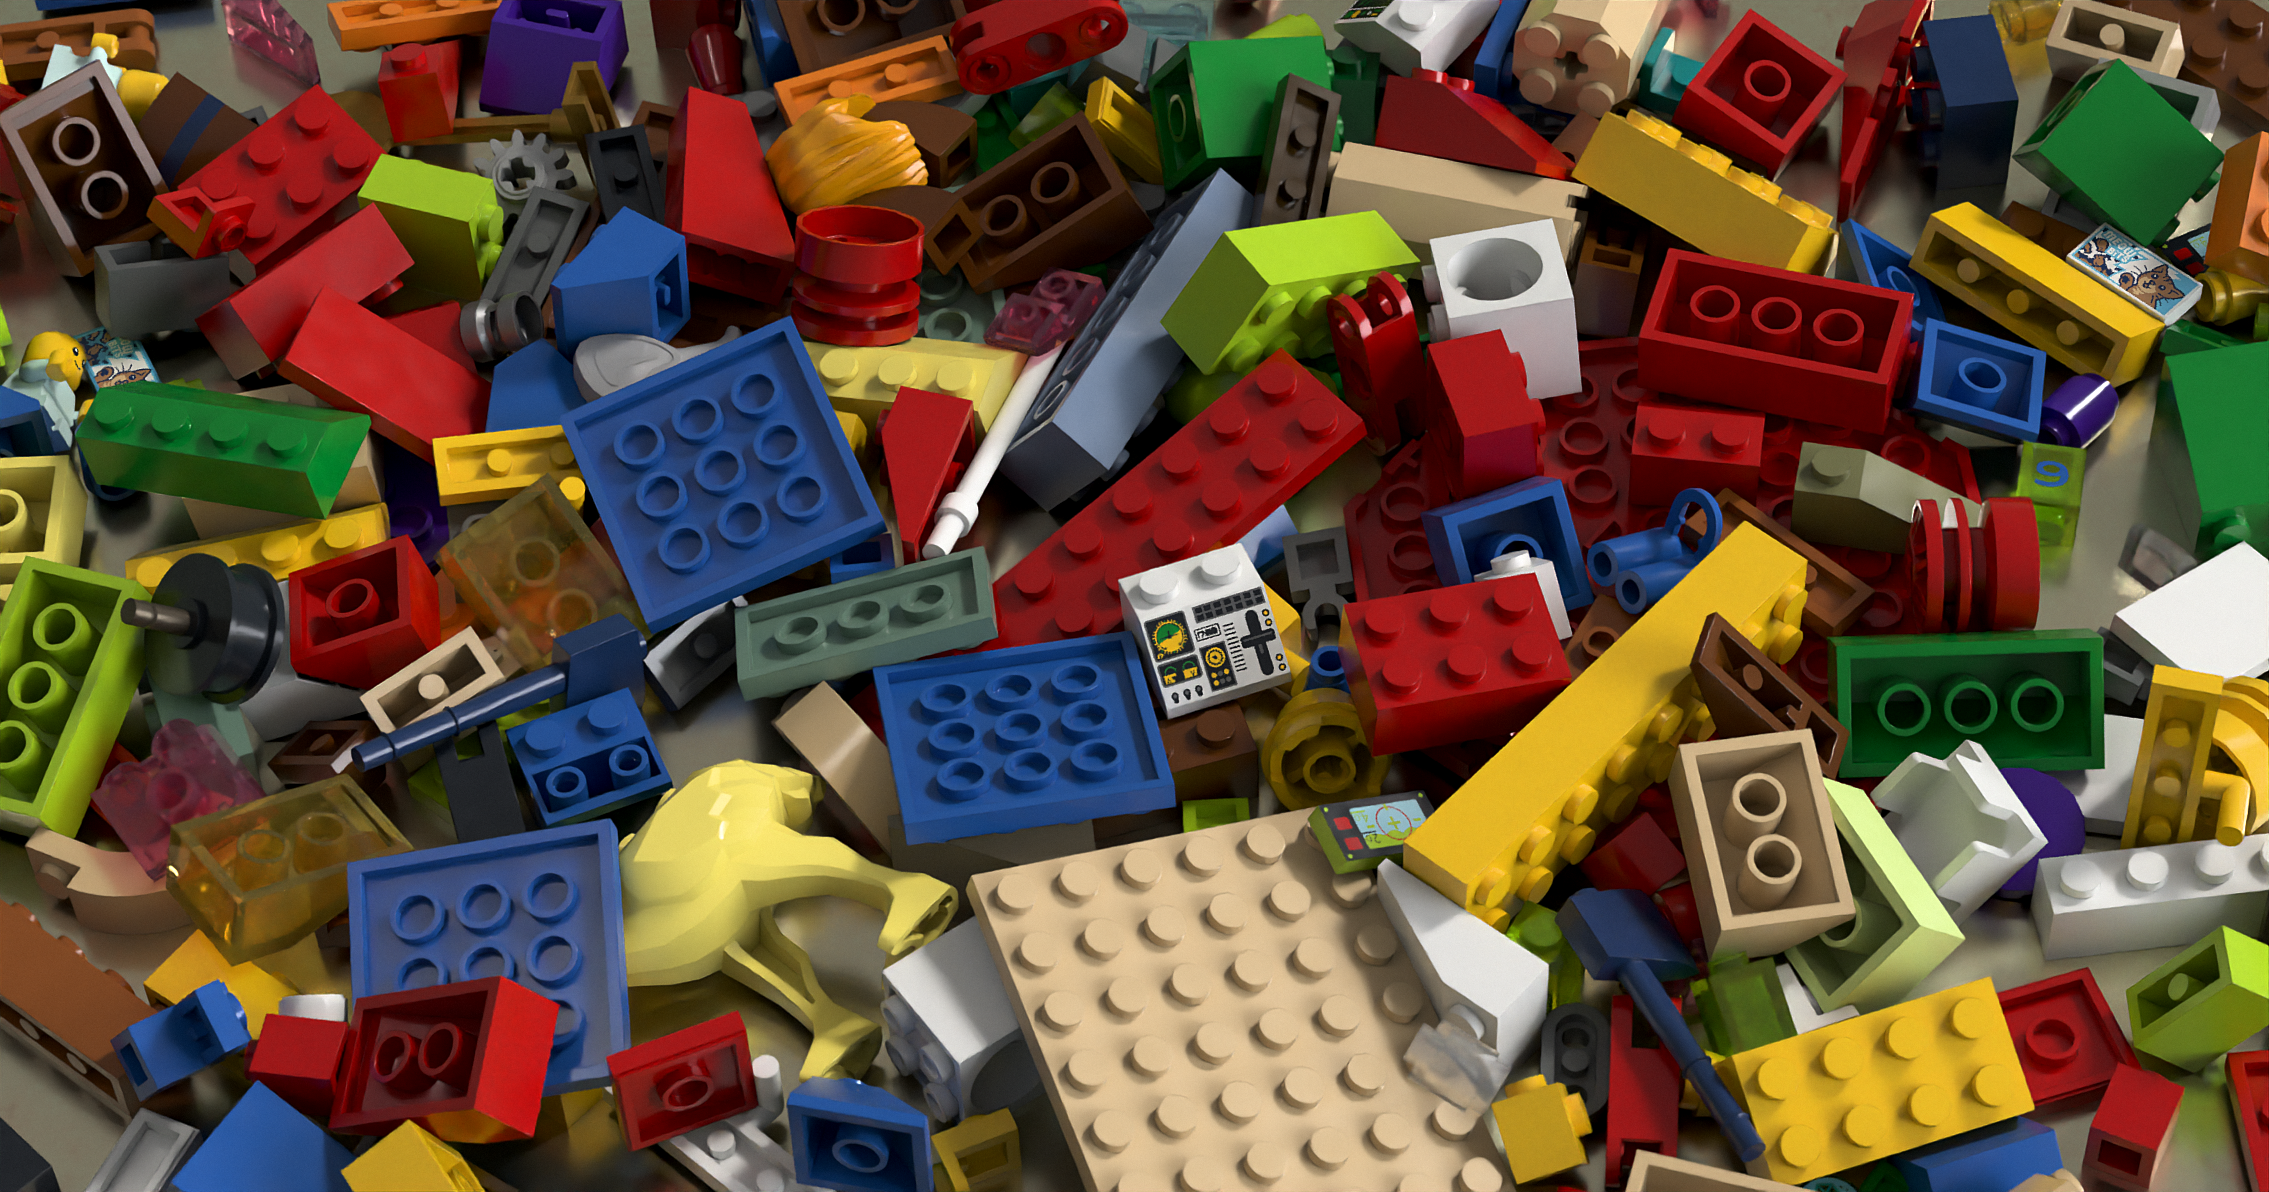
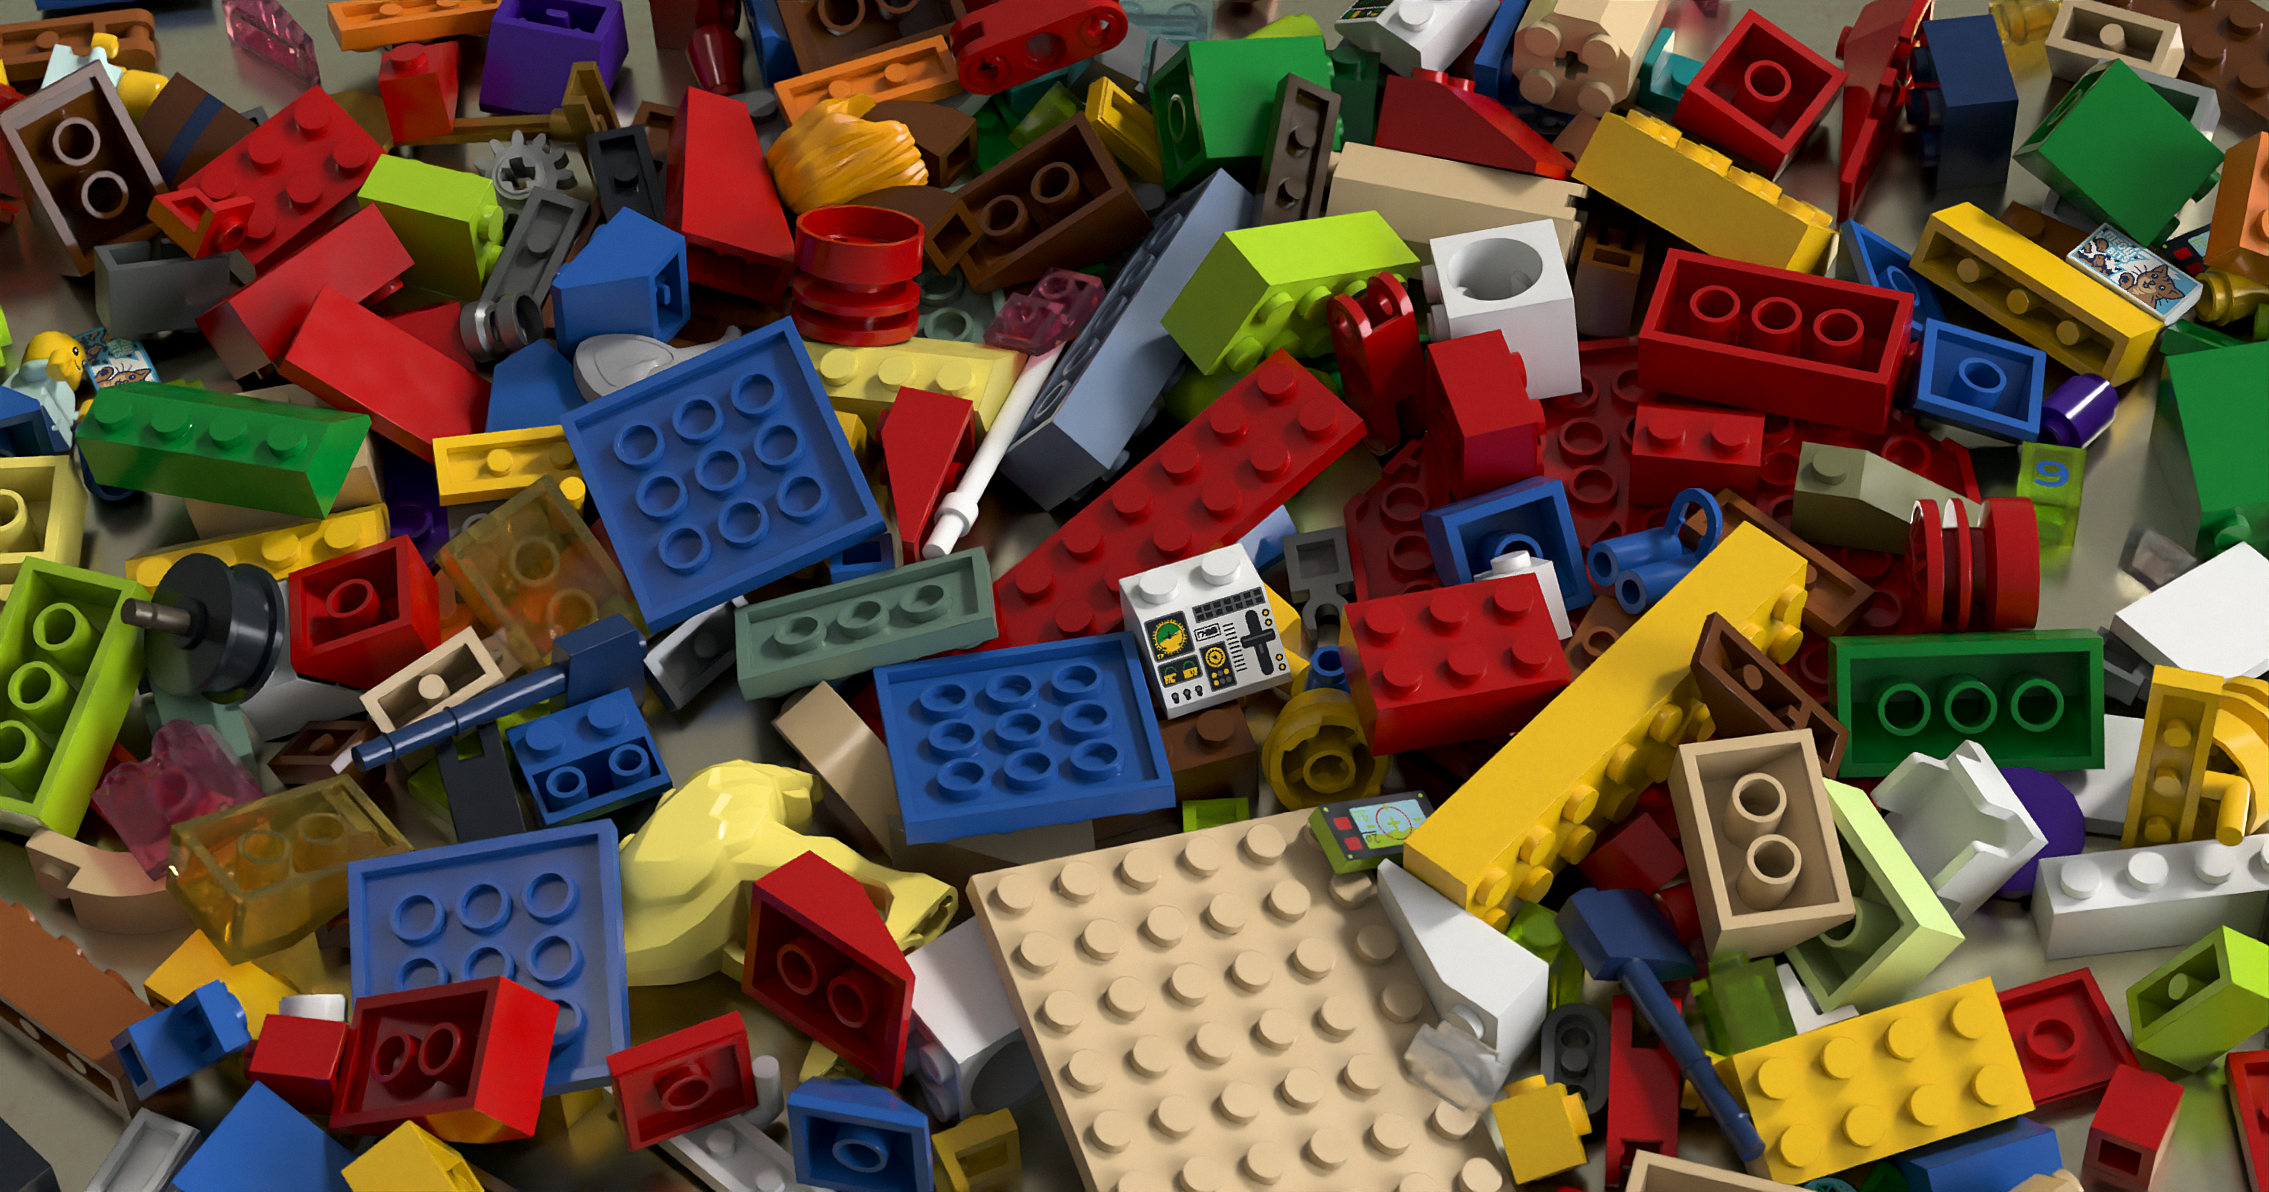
(830, 965): none -> red slope

